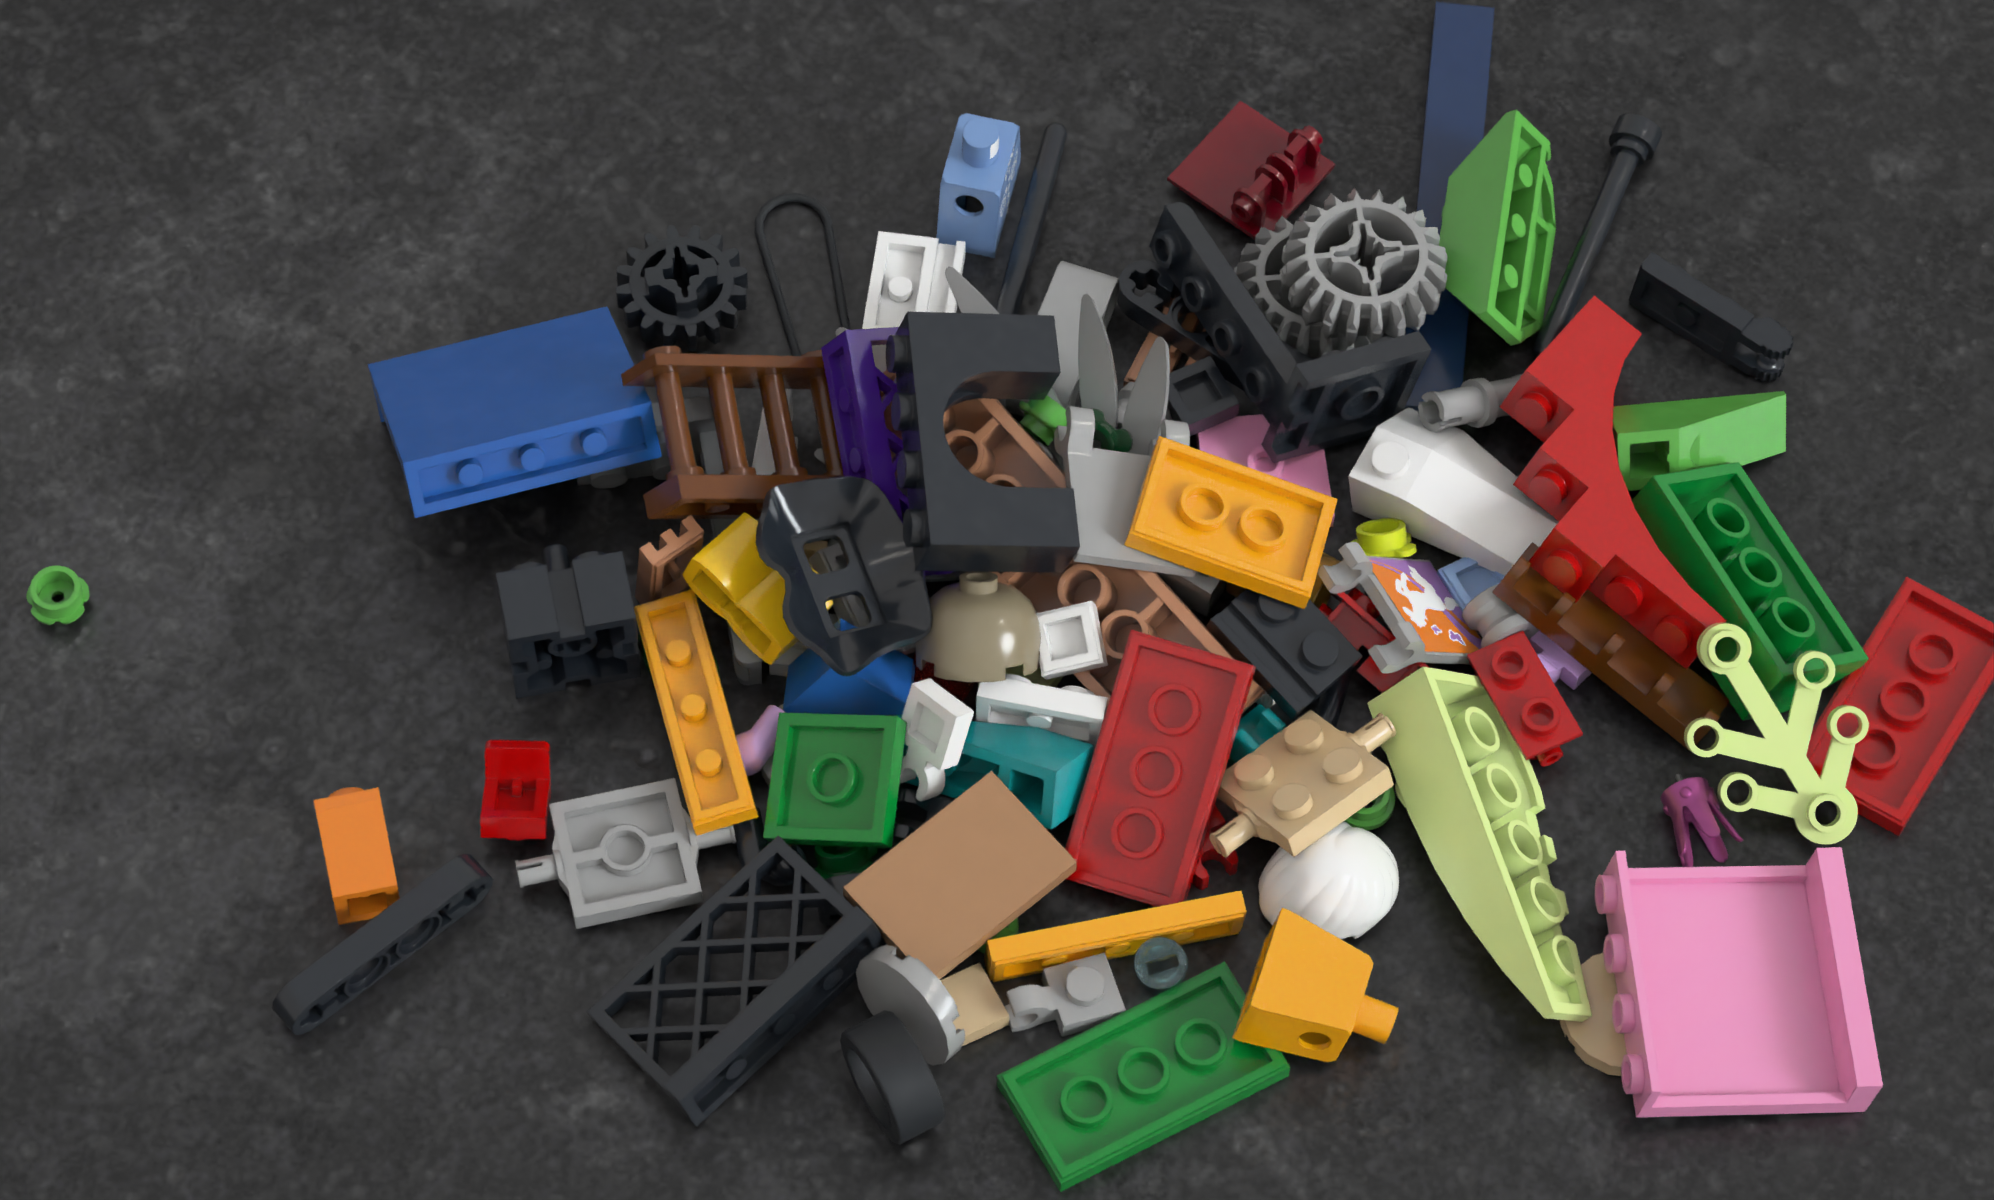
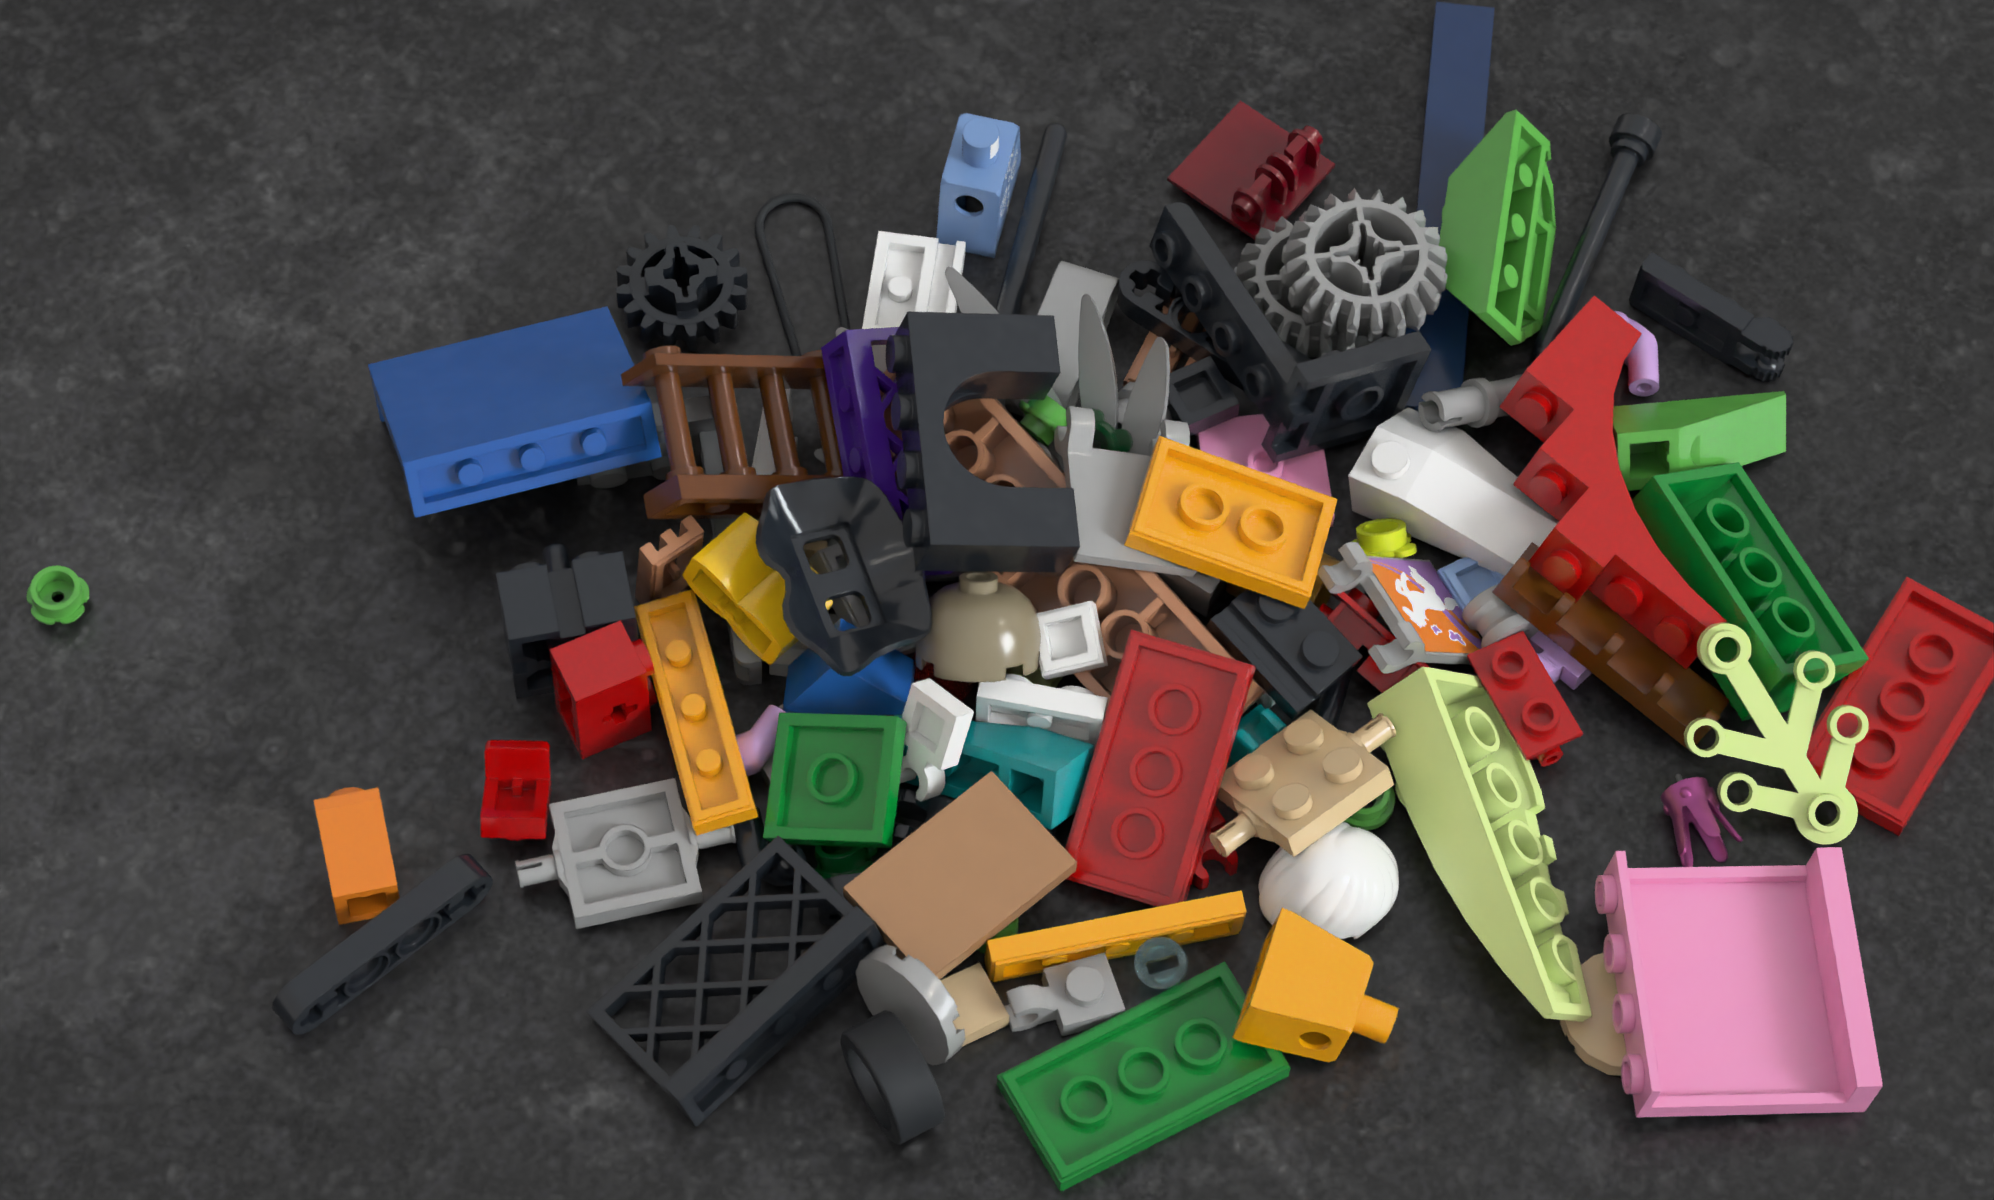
(603, 688): none -> red brick
(1642, 362): none -> lavender arm

